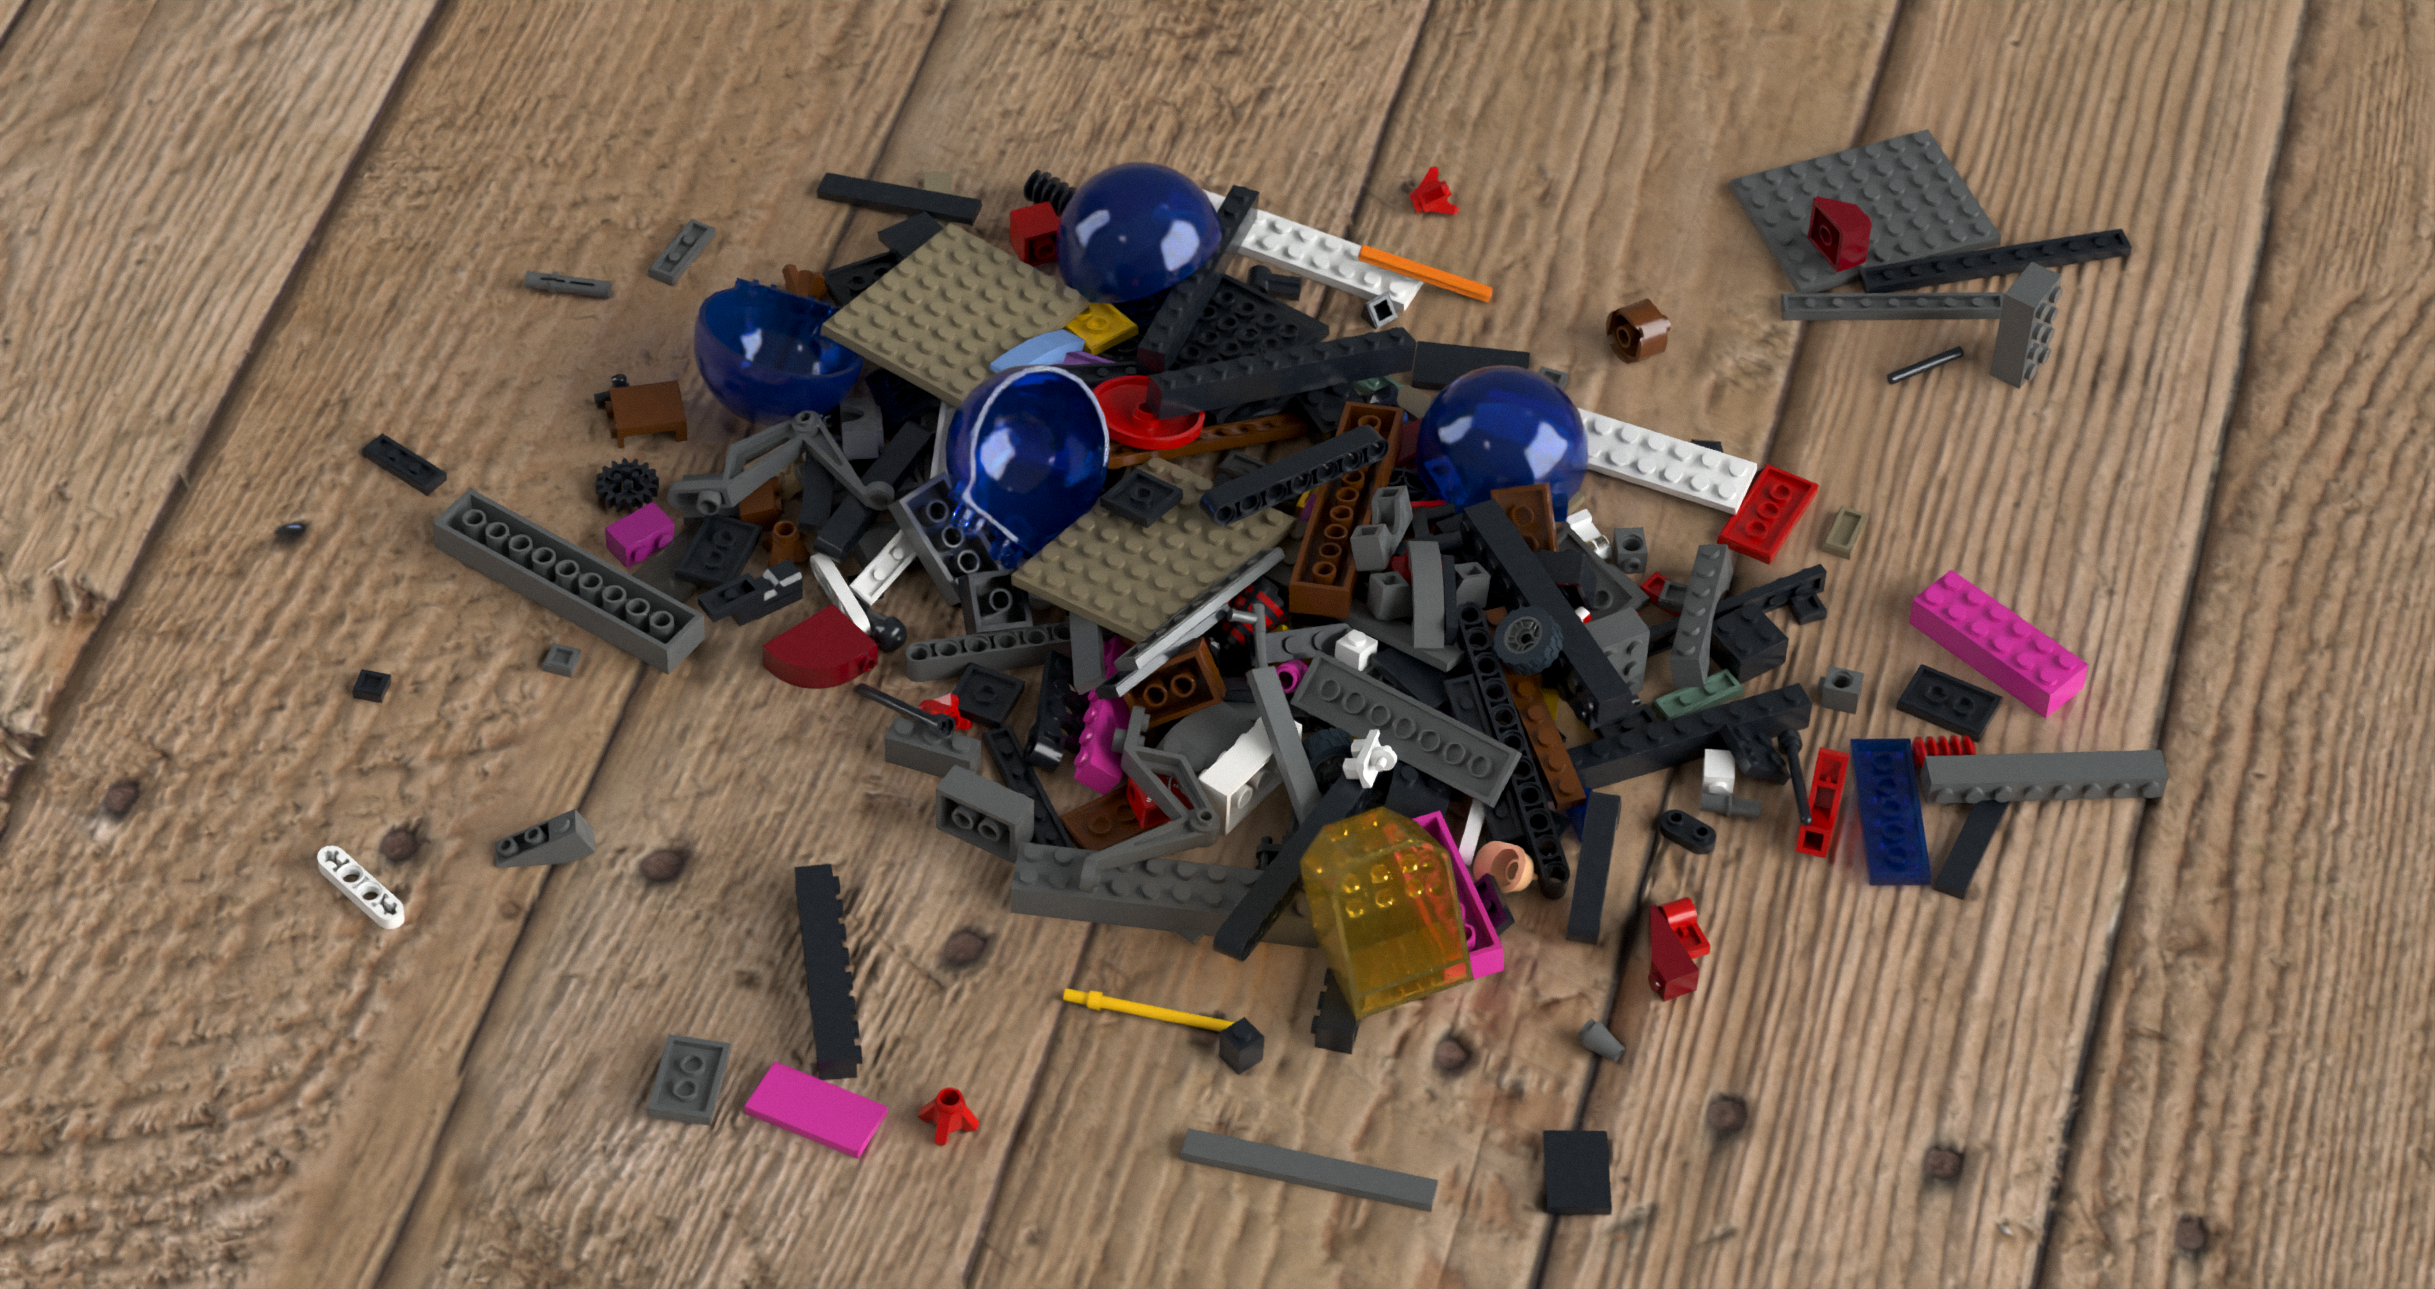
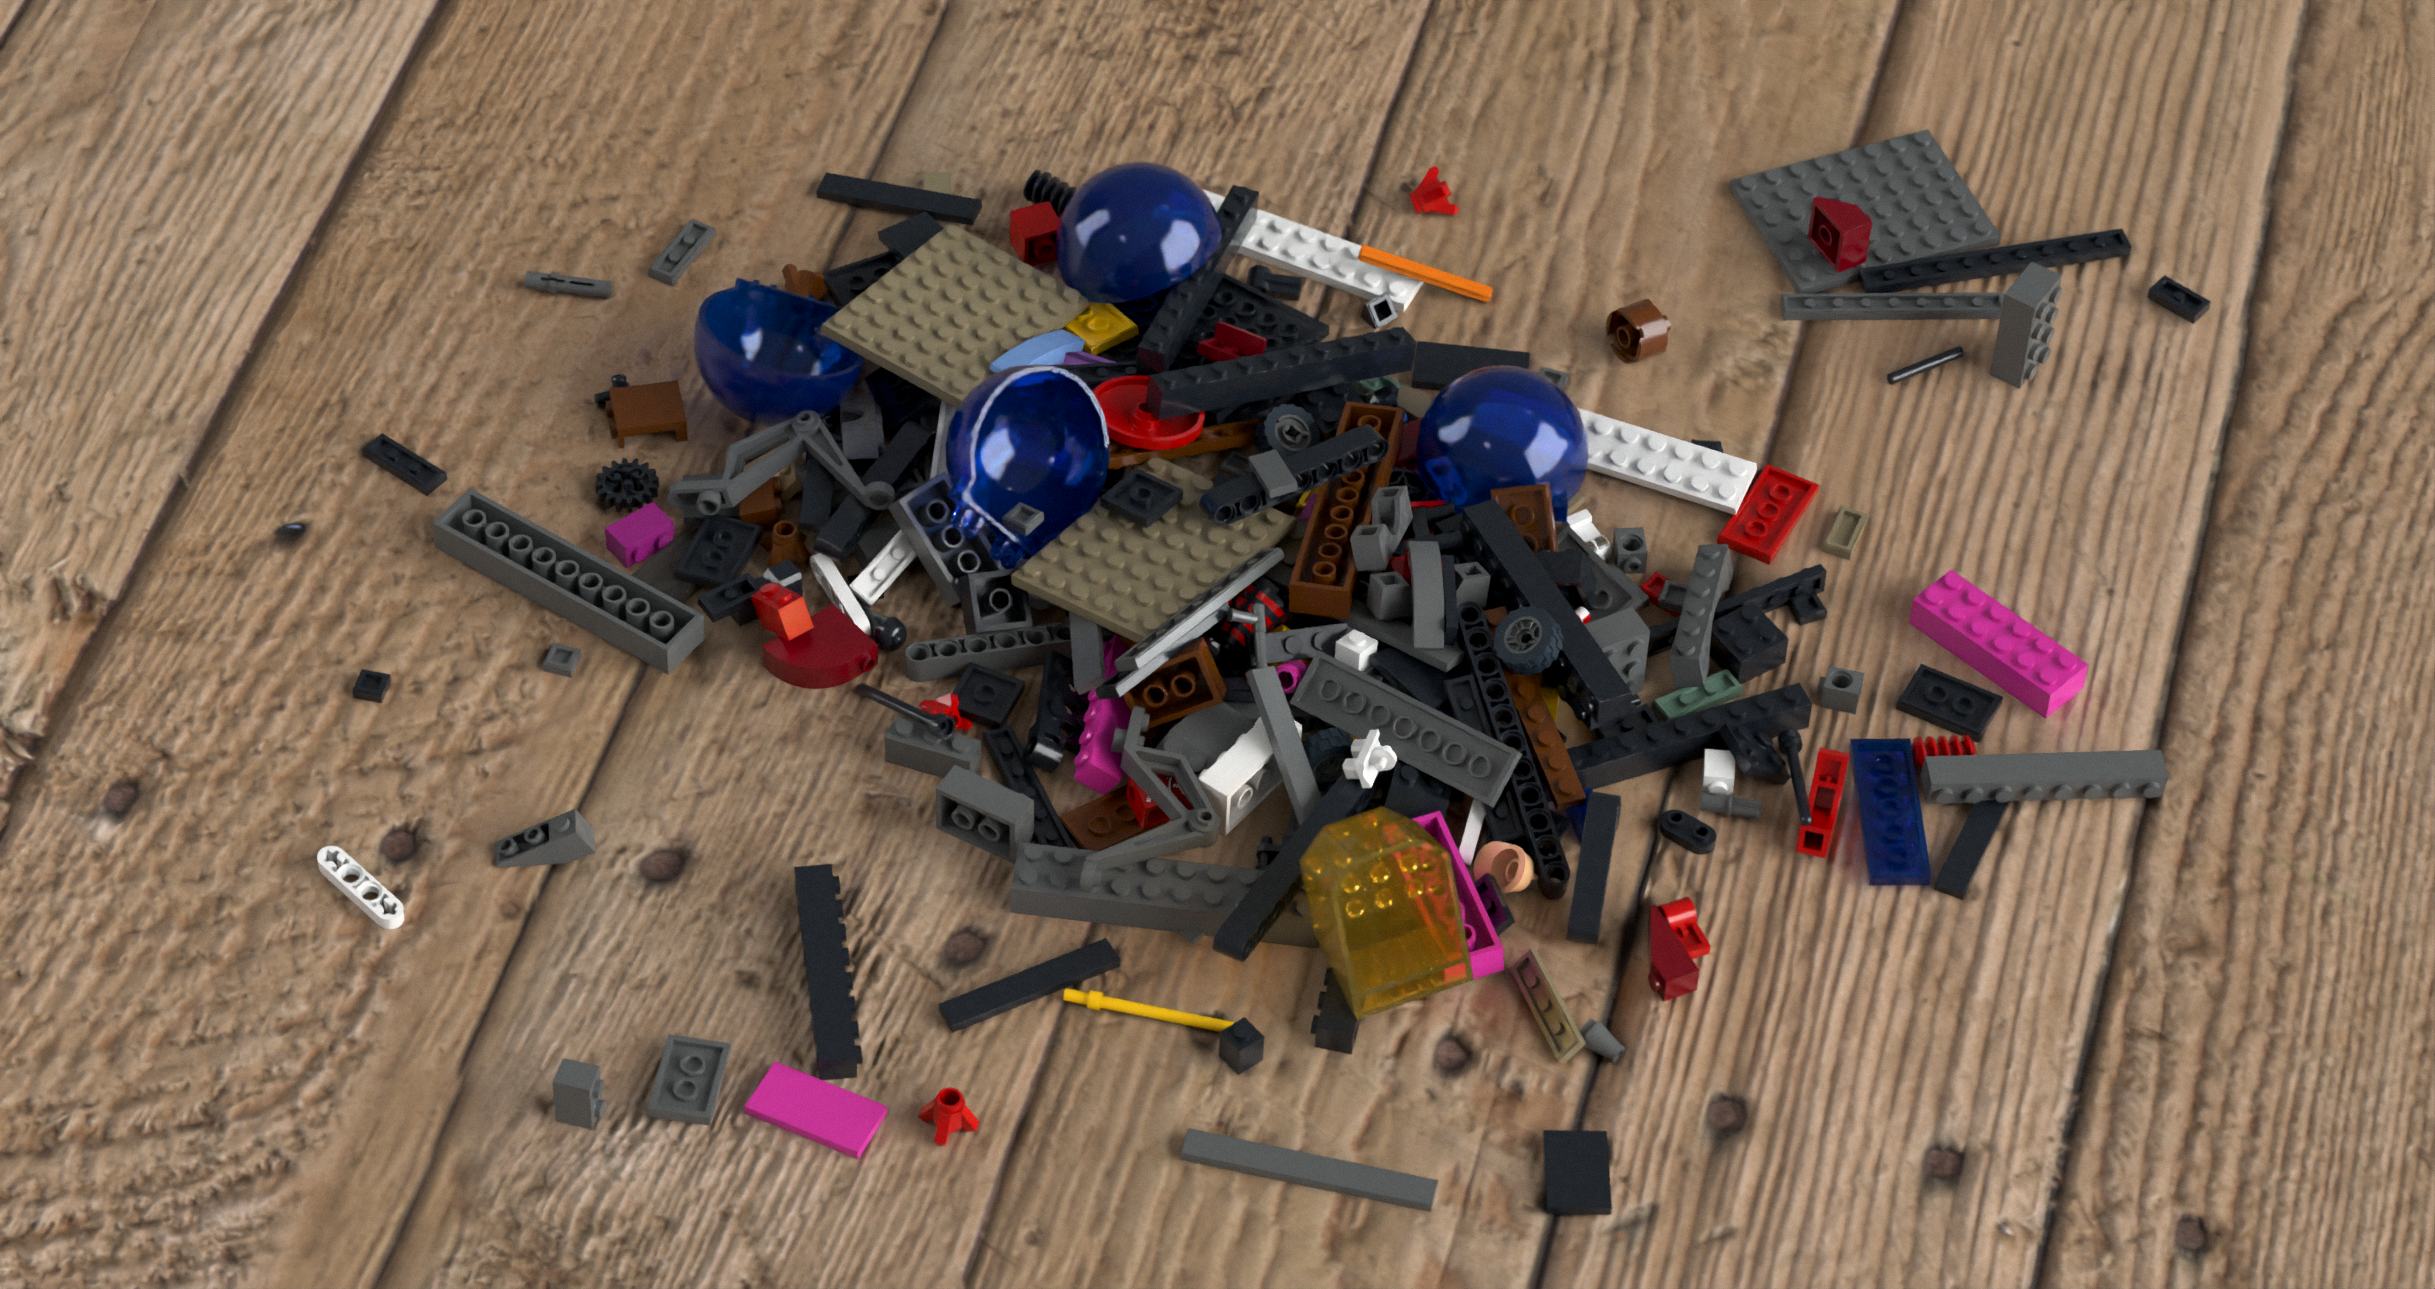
(578, 1094): none -> dark grey brick
(782, 611): none -> red brick
(1022, 519): none -> dark grey tile
(1029, 985): none -> black tile
(1231, 344): none -> dark red bracket
(1272, 473): none -> dark grey tile
(1284, 420): none -> black wheel
(1547, 1006): none -> dark tan tile
(2178, 299): none -> black plate

